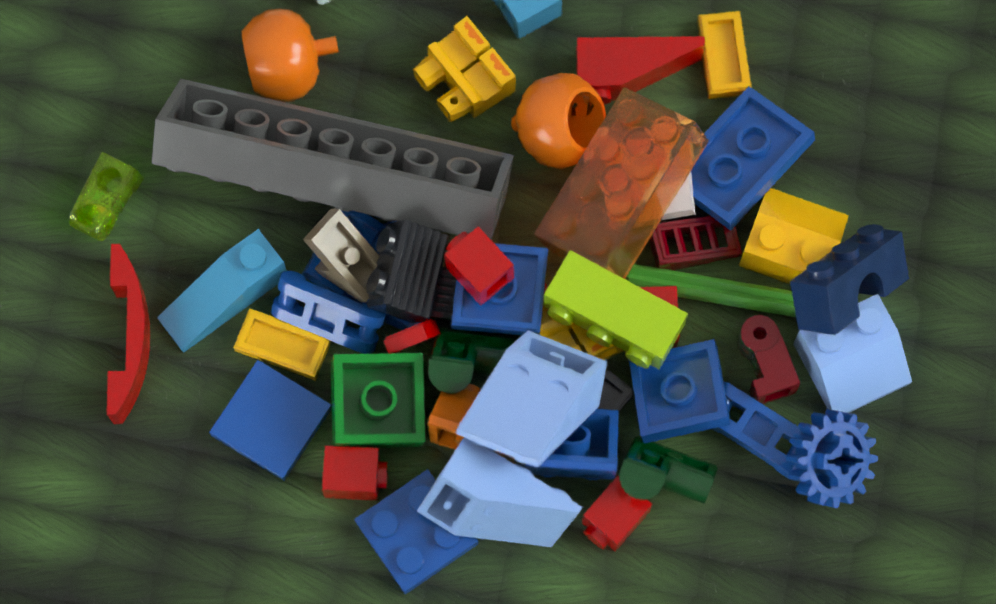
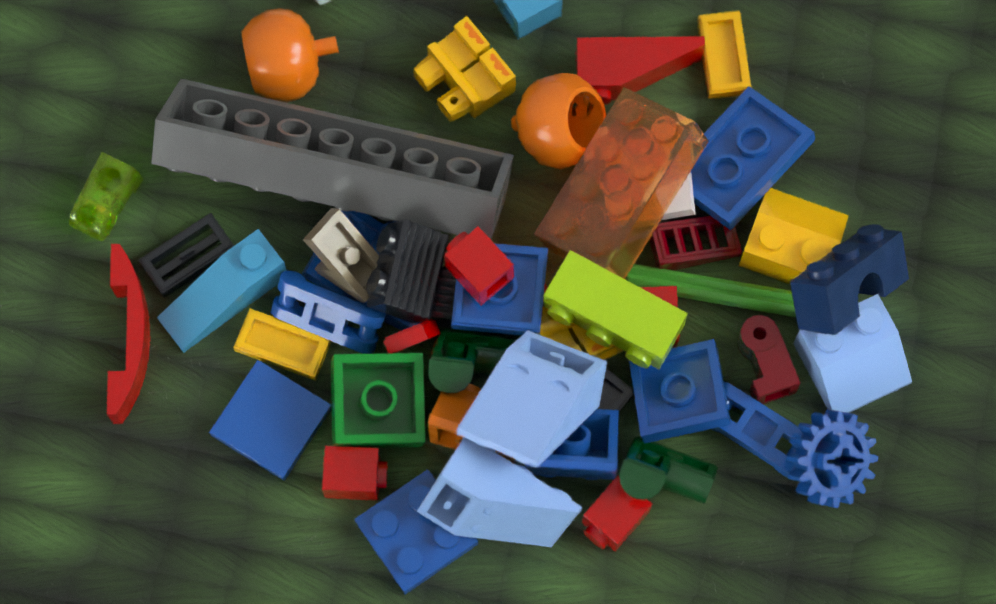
(194, 269): none -> black tile

